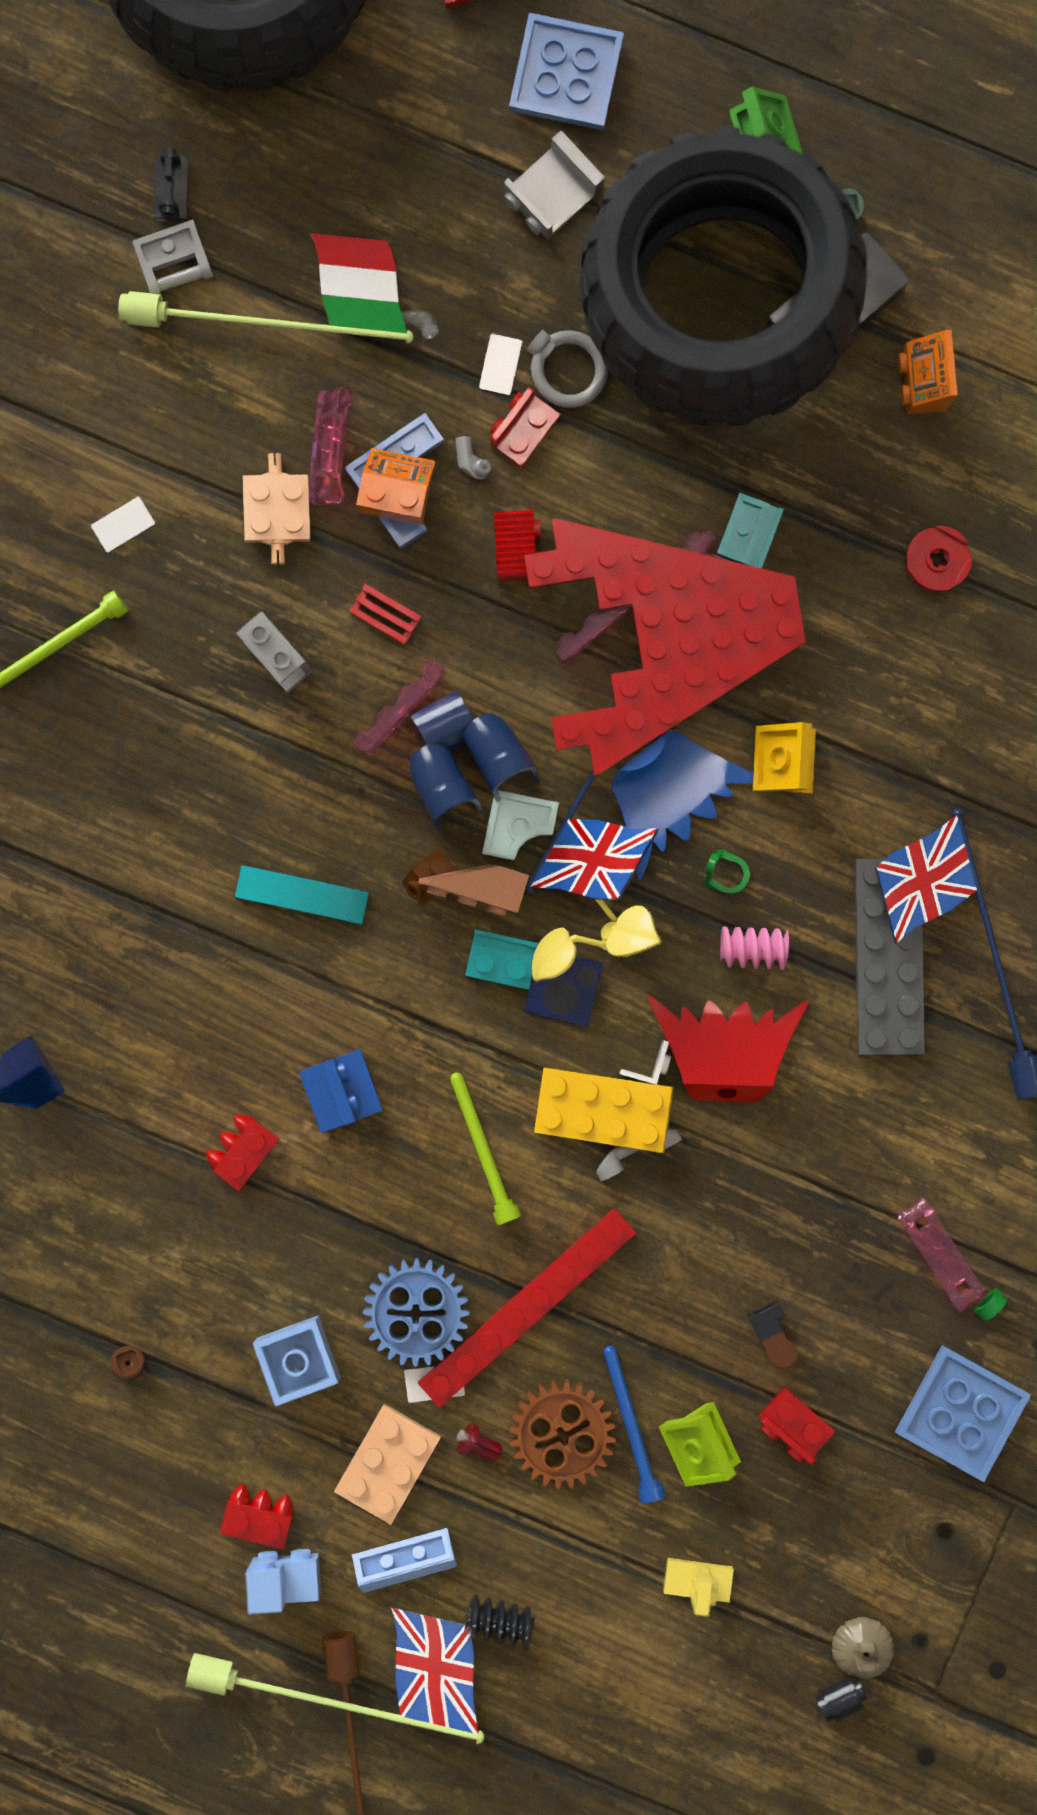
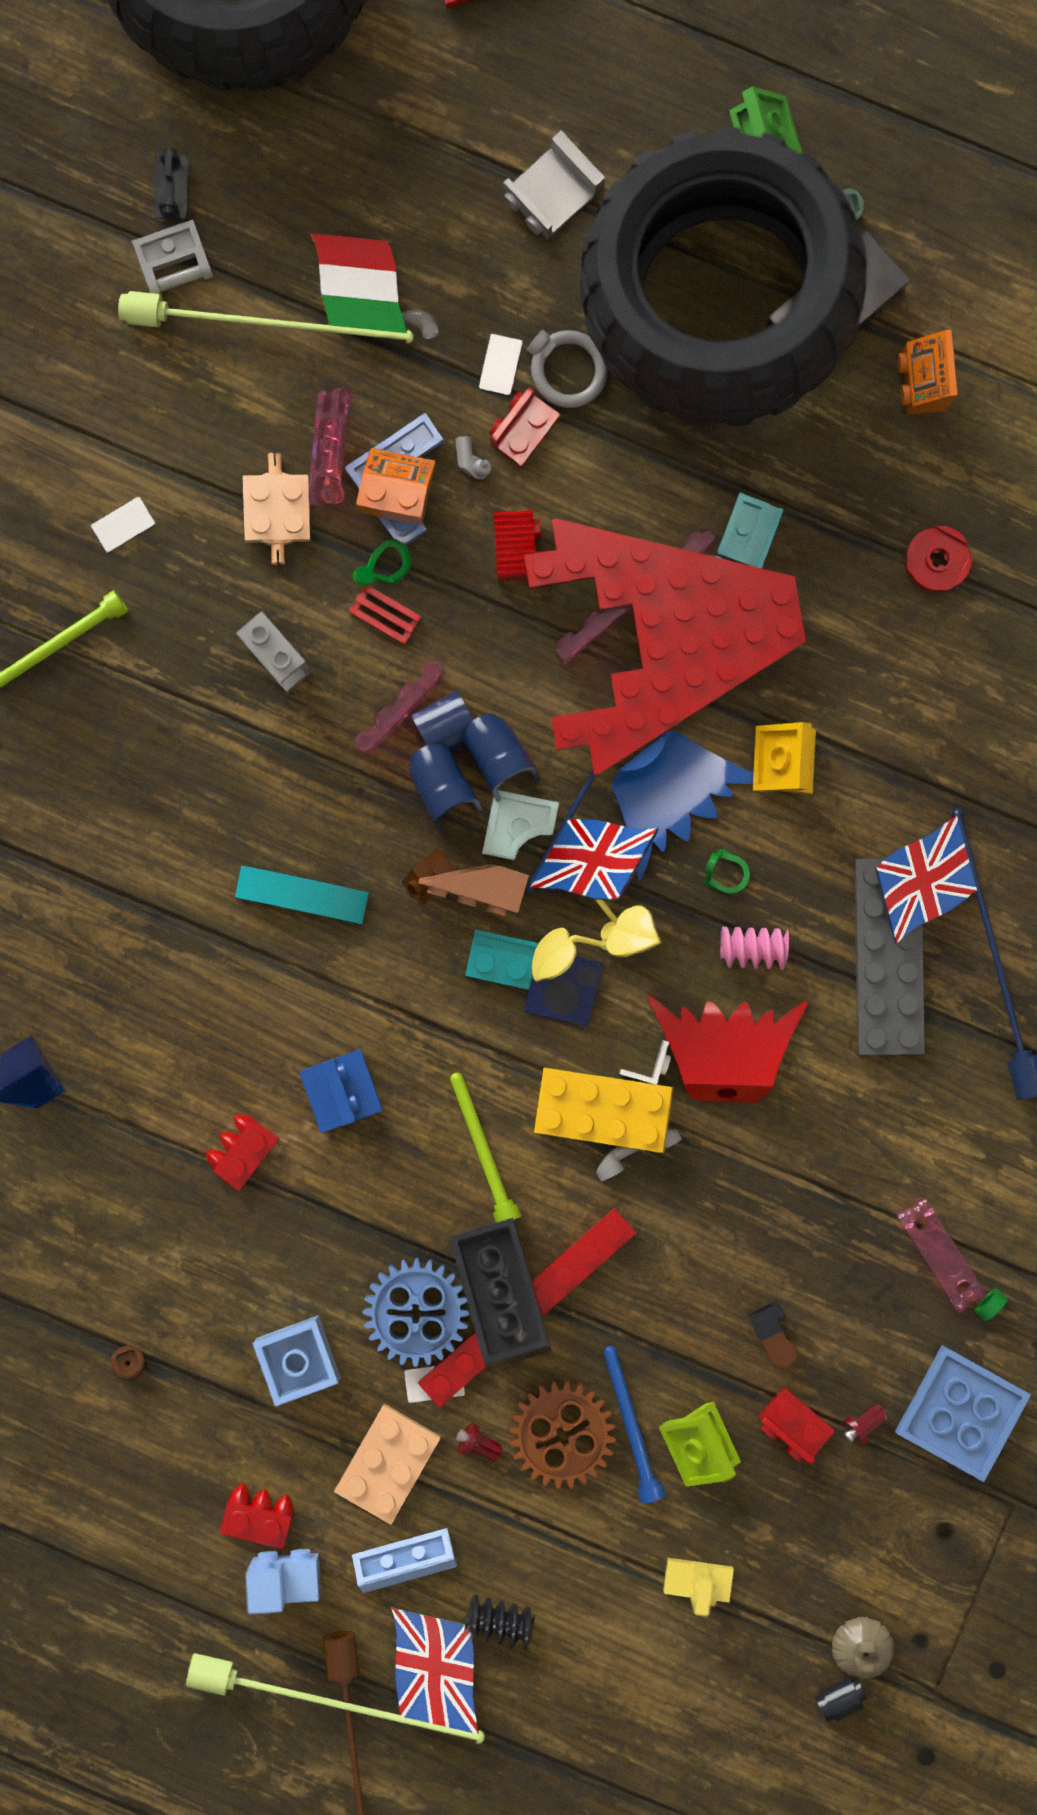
(364, 576): none -> green piece
(500, 1294): none -> black brick
(566, 71): medium blue plate -> none
(864, 1424): none -> dark red piece

